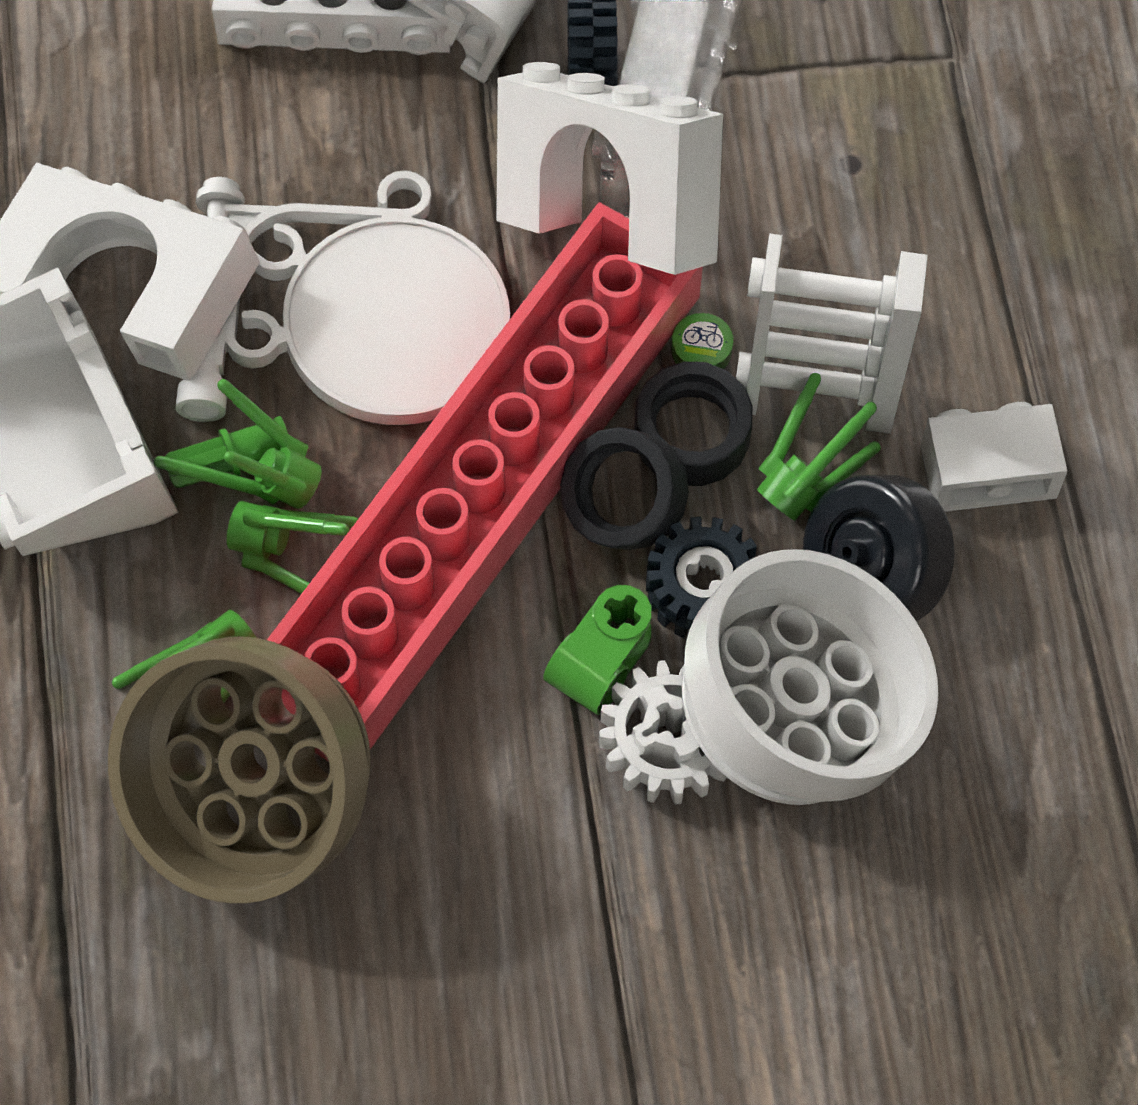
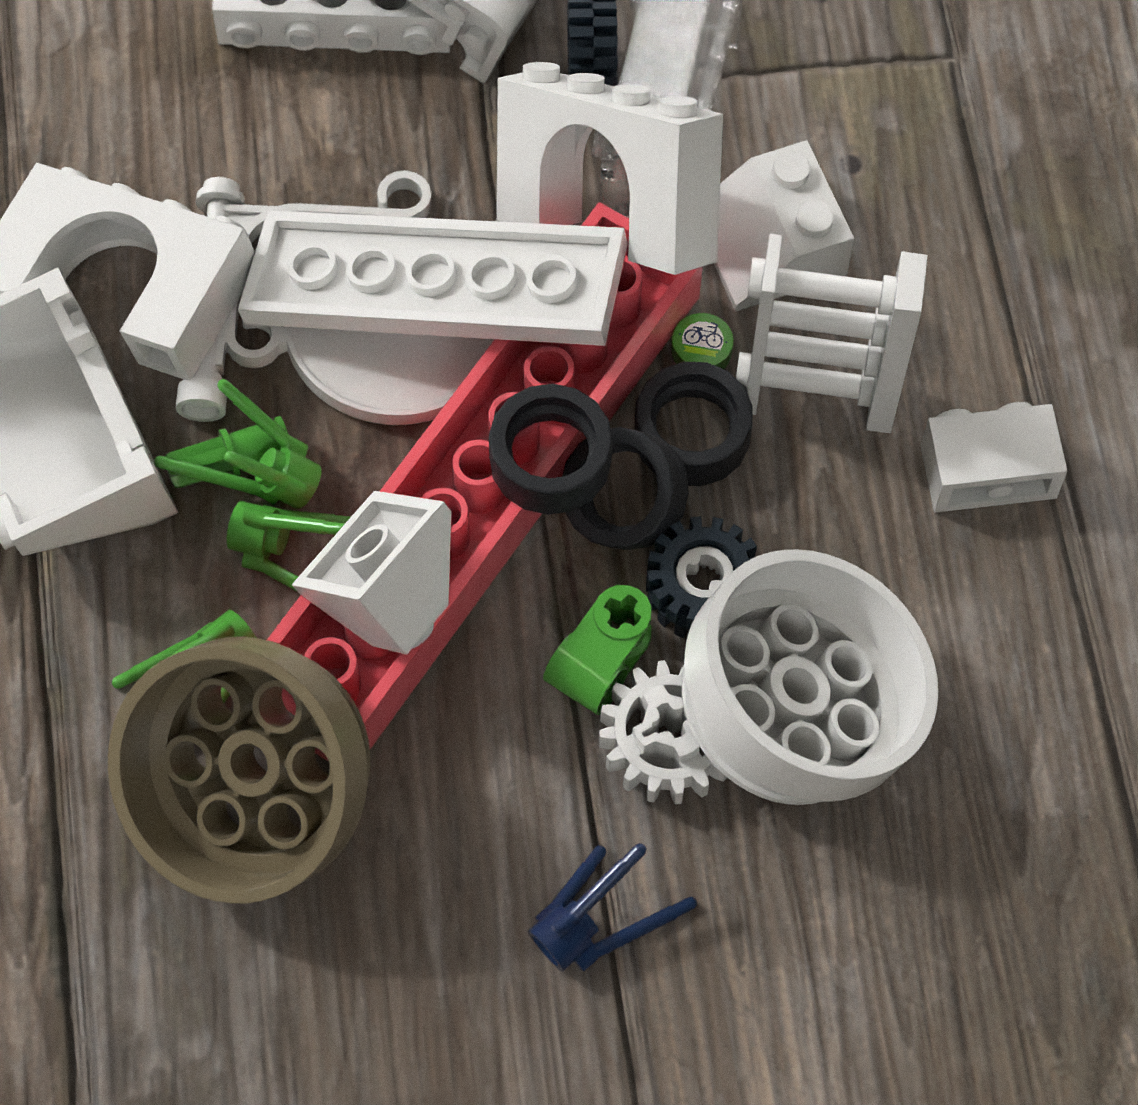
(385, 571): none -> white slope
(435, 277): none -> white plate
(544, 404): none -> black tyre
(566, 929): none -> dark blue plant
(781, 196): none -> white slope
(799, 485): bright green plant -> none
(889, 531): black wheel -> none

